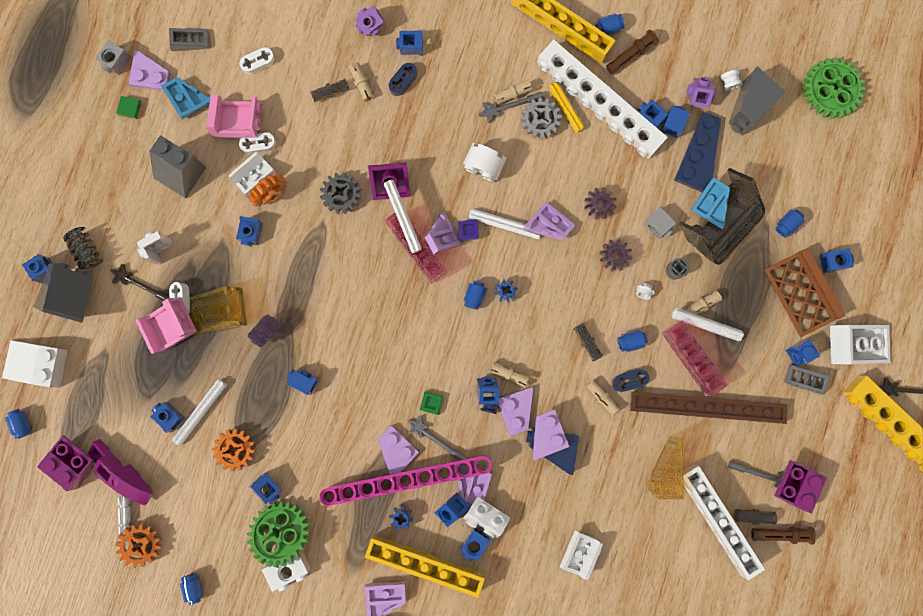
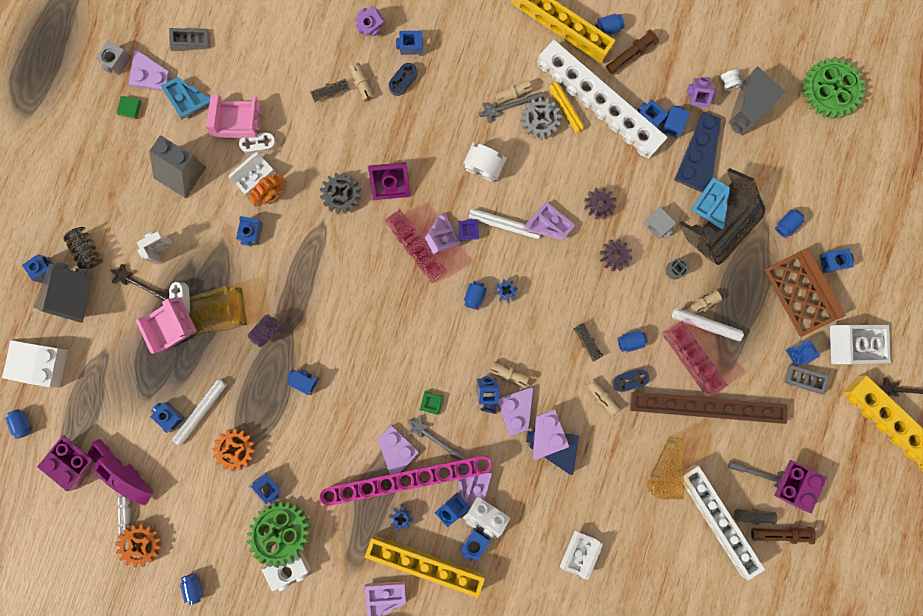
(257, 61): white beam -> none
(402, 216): white axle -> none
(644, 291): white plate -> none

